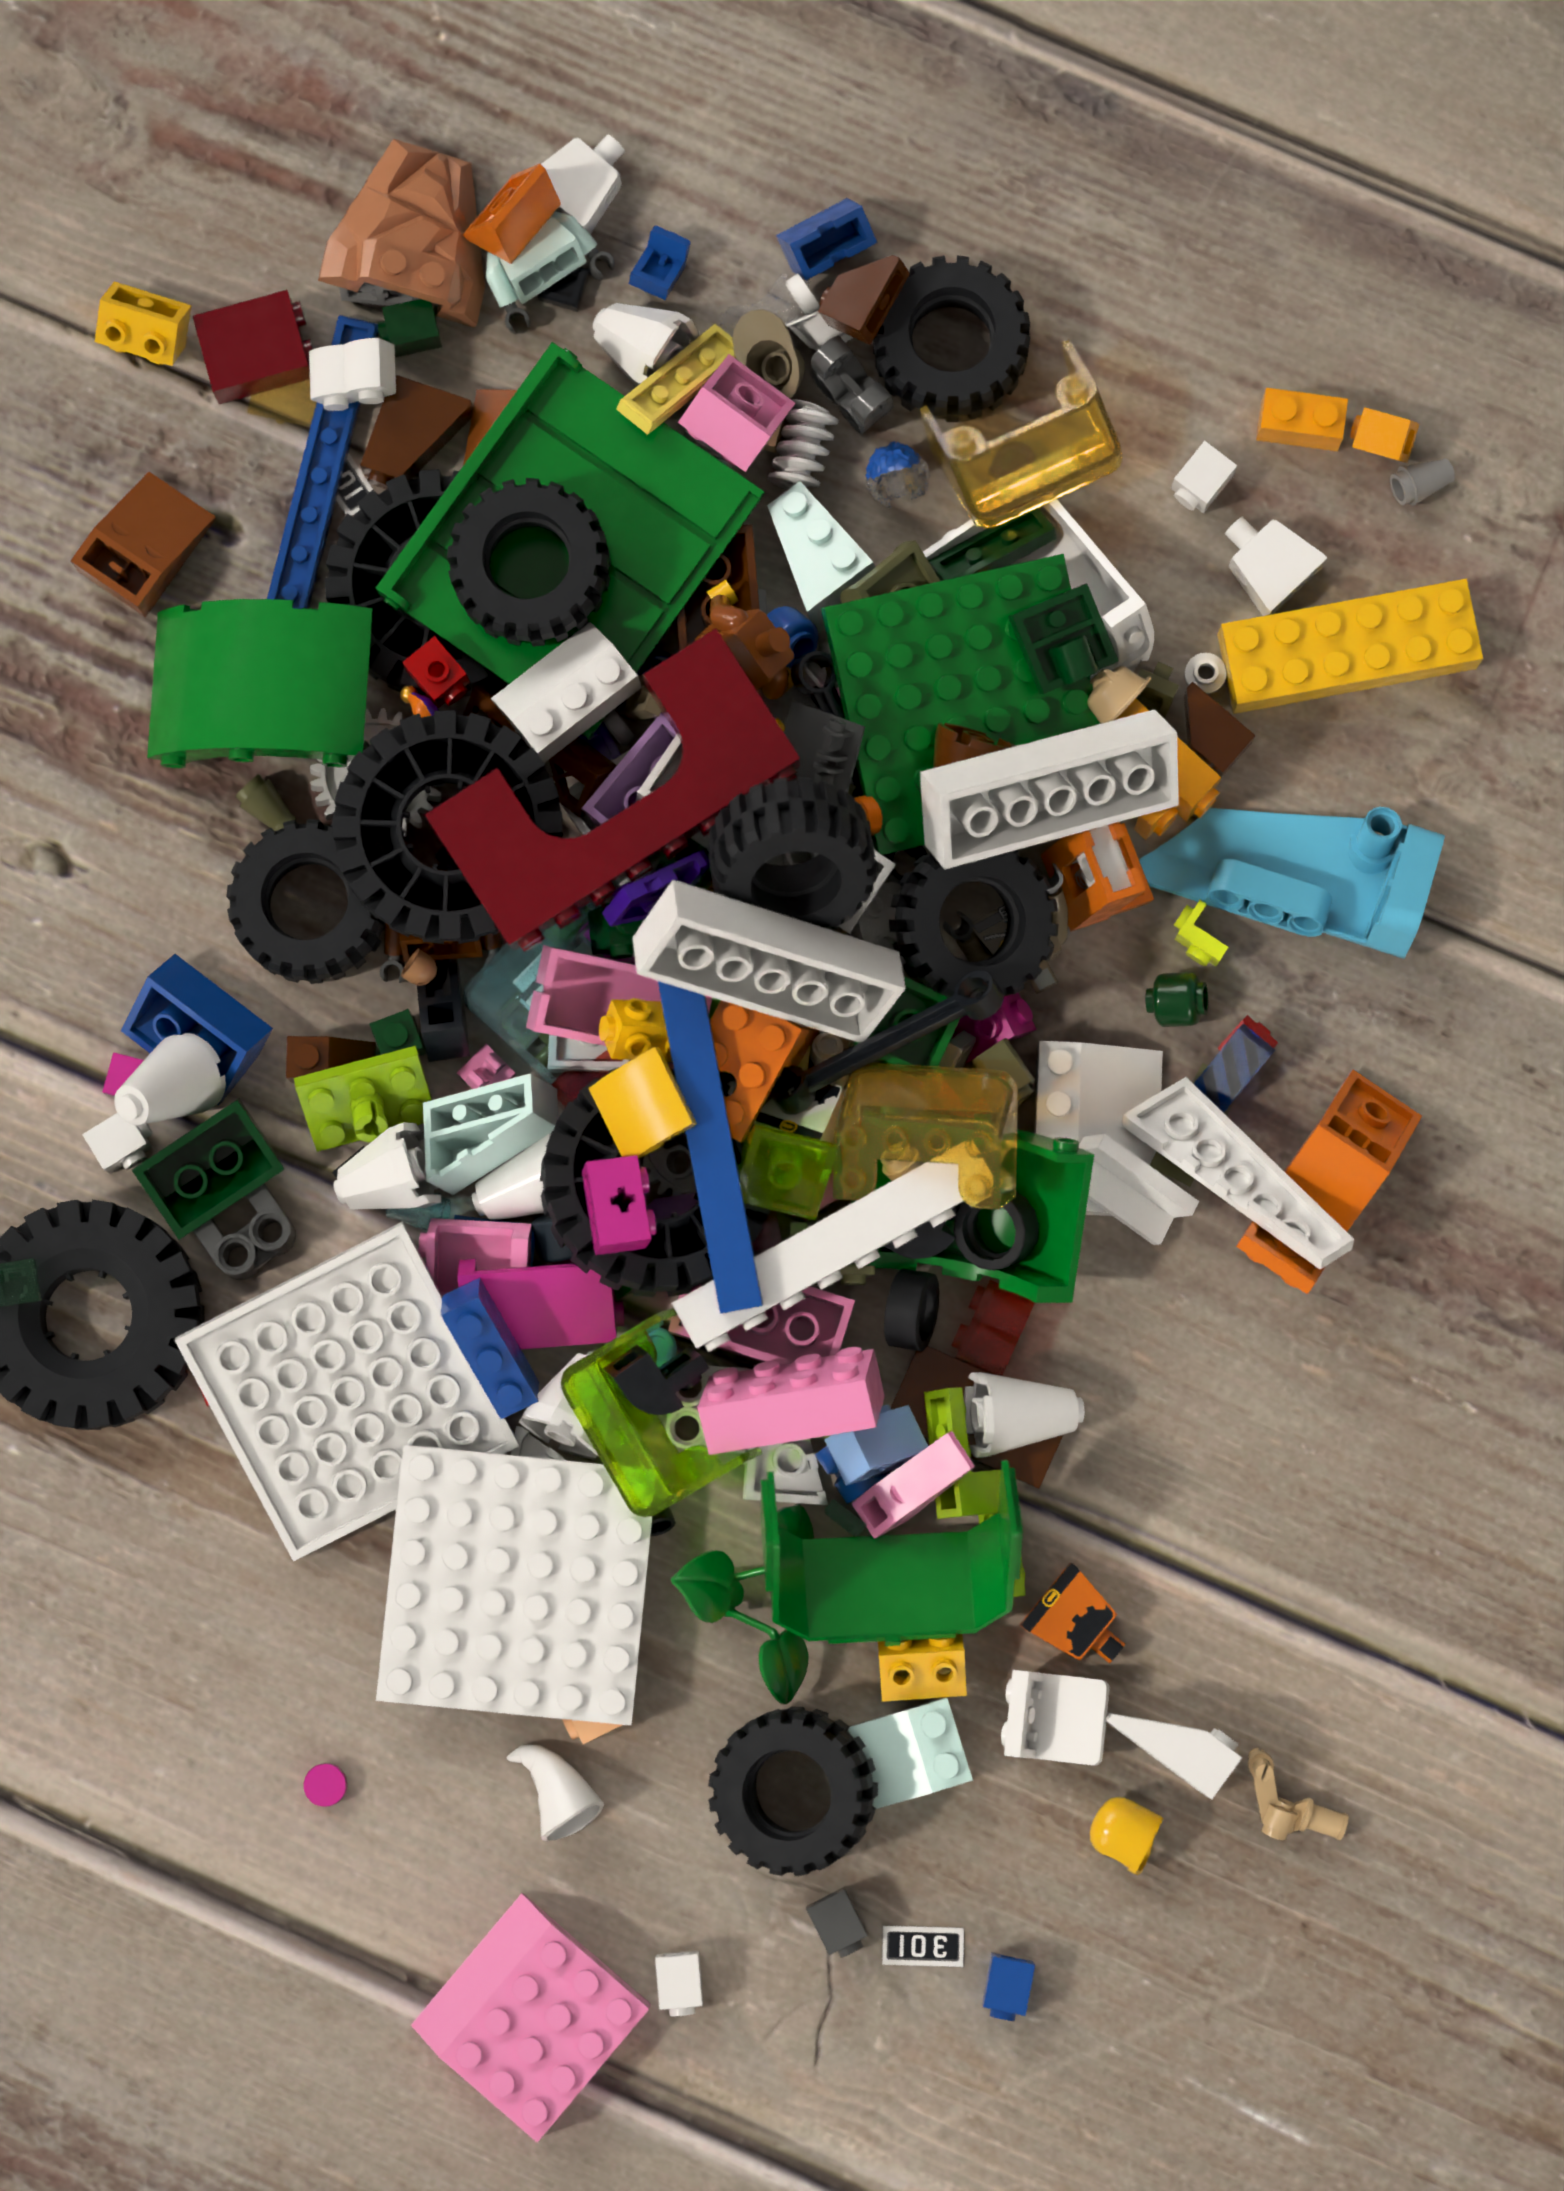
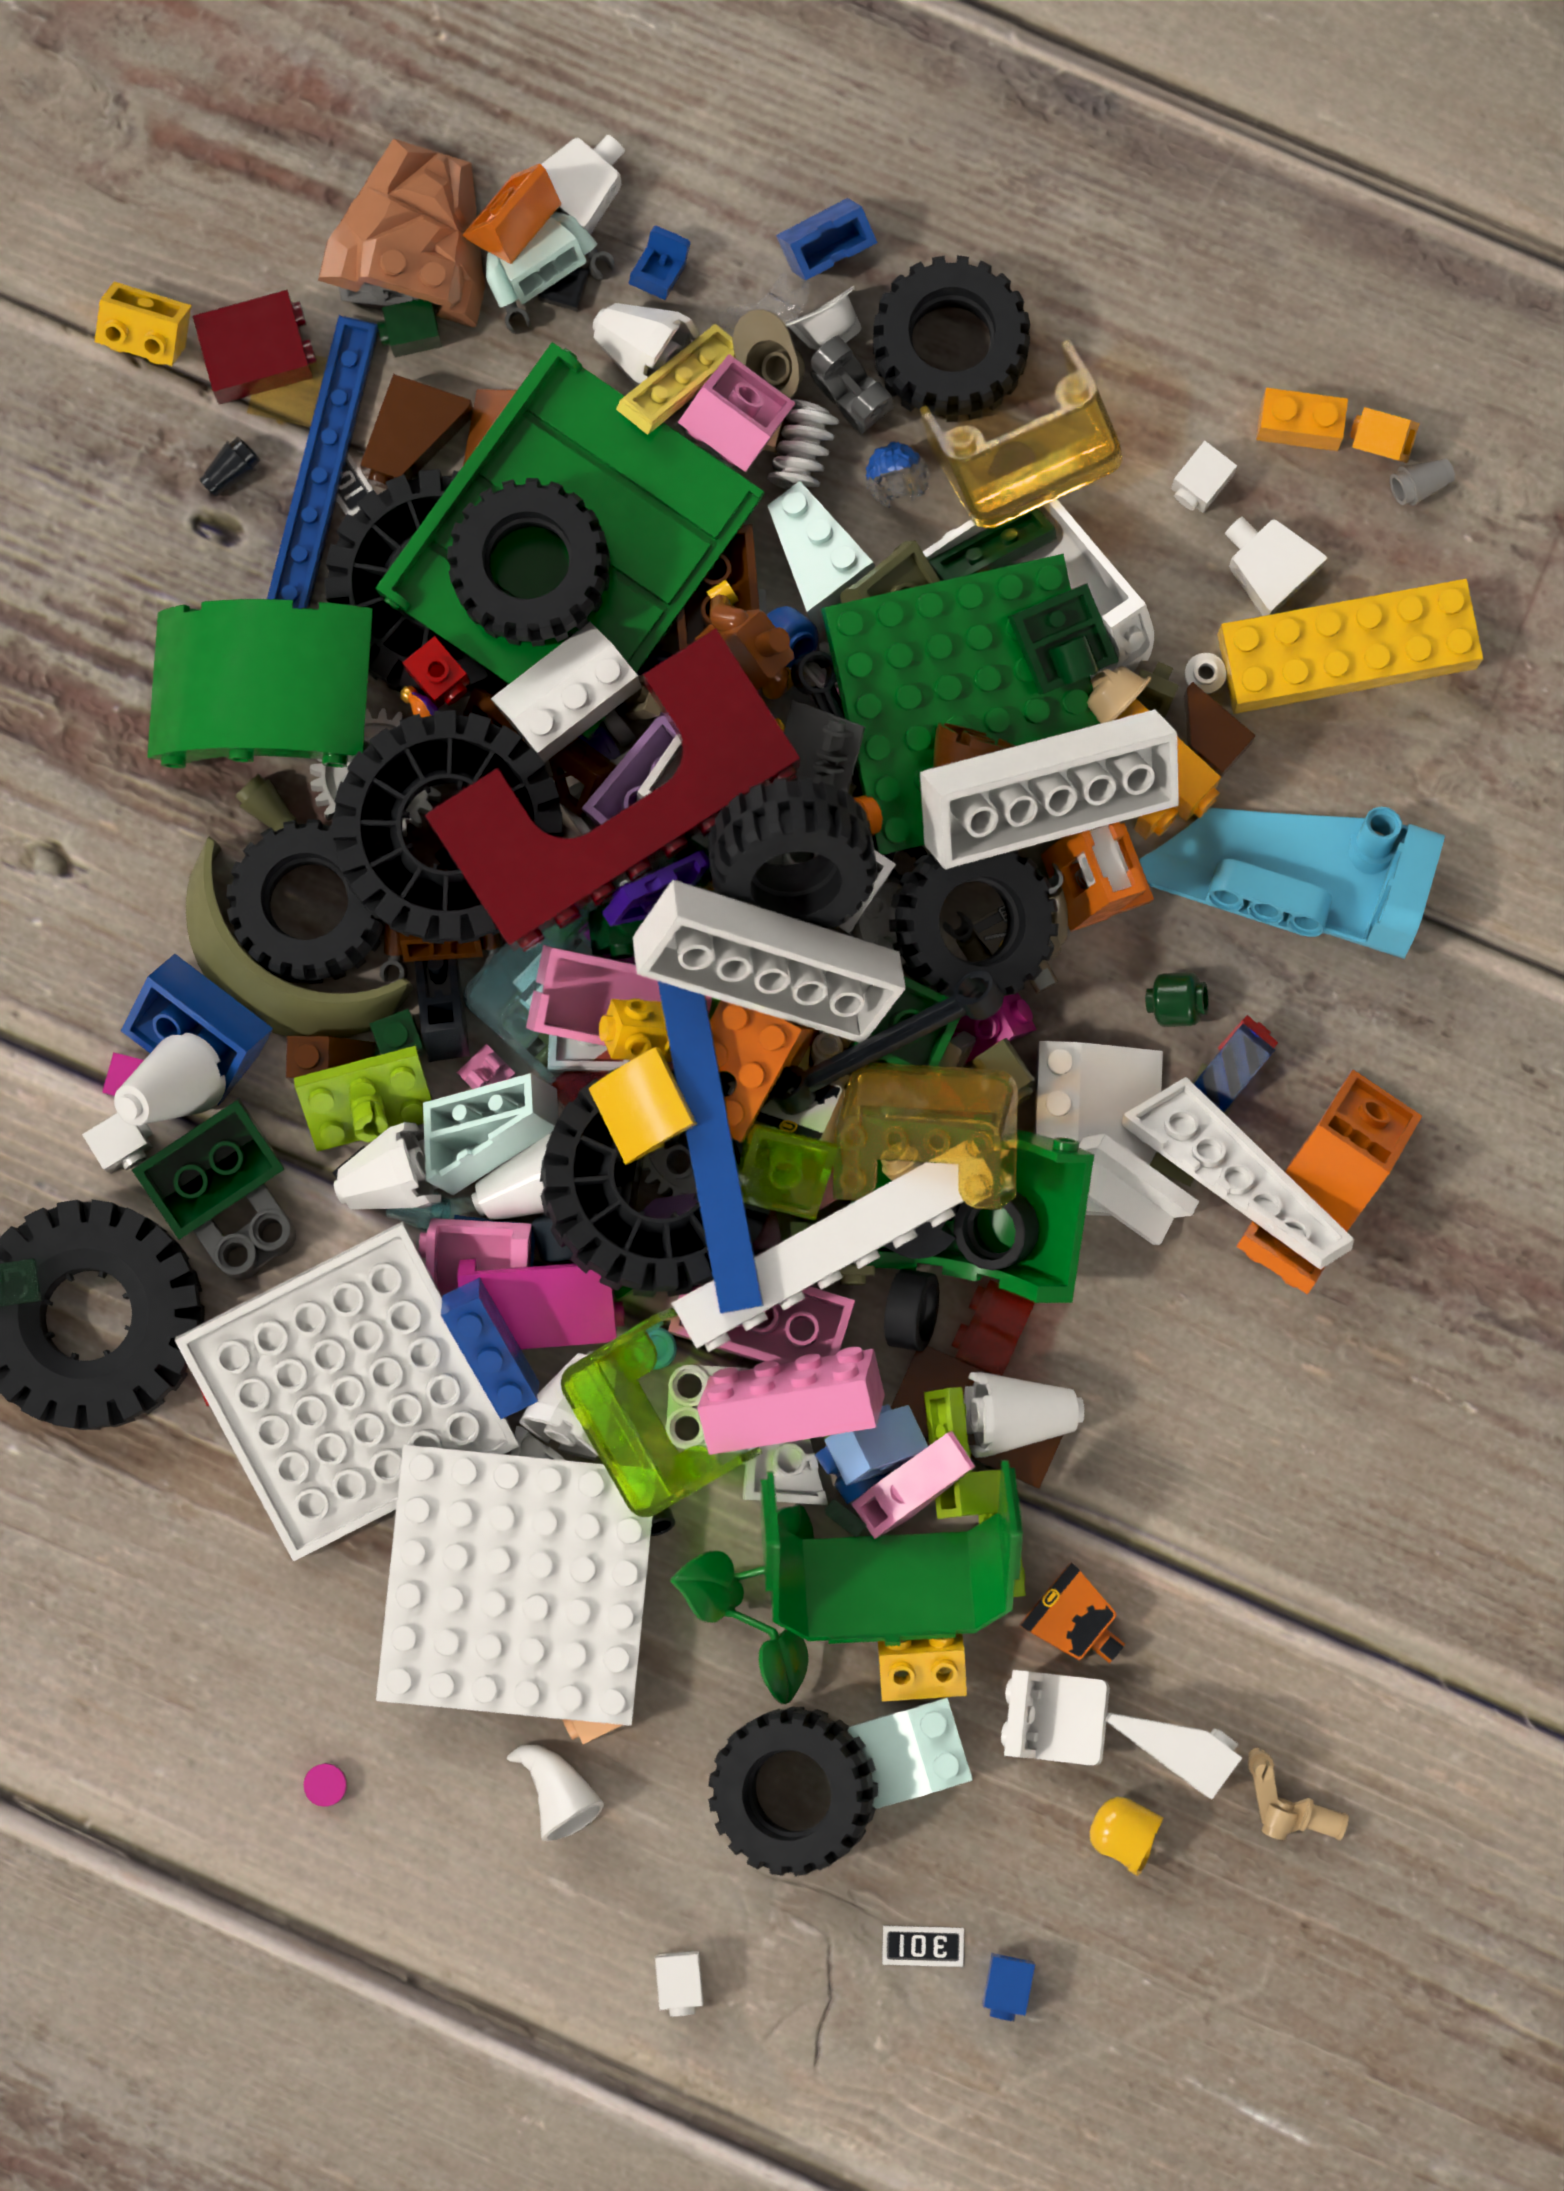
(143, 543): dark orange slope -> none
(230, 466): none -> black cone
(278, 1003): none -> olive windscreen
(352, 373): white brick -> none
(419, 968): medium nougat hinge -> none
(530, 2017): bright pink slope -> none
(609, 1227): dark pink brick -> none
(652, 1387): black brick -> none
(802, 294): white tile -> none
(837, 1923): dark grey brick -> none
(863, 297): reddish brown slope -> none
(1201, 946): neon yellow bracket -> none

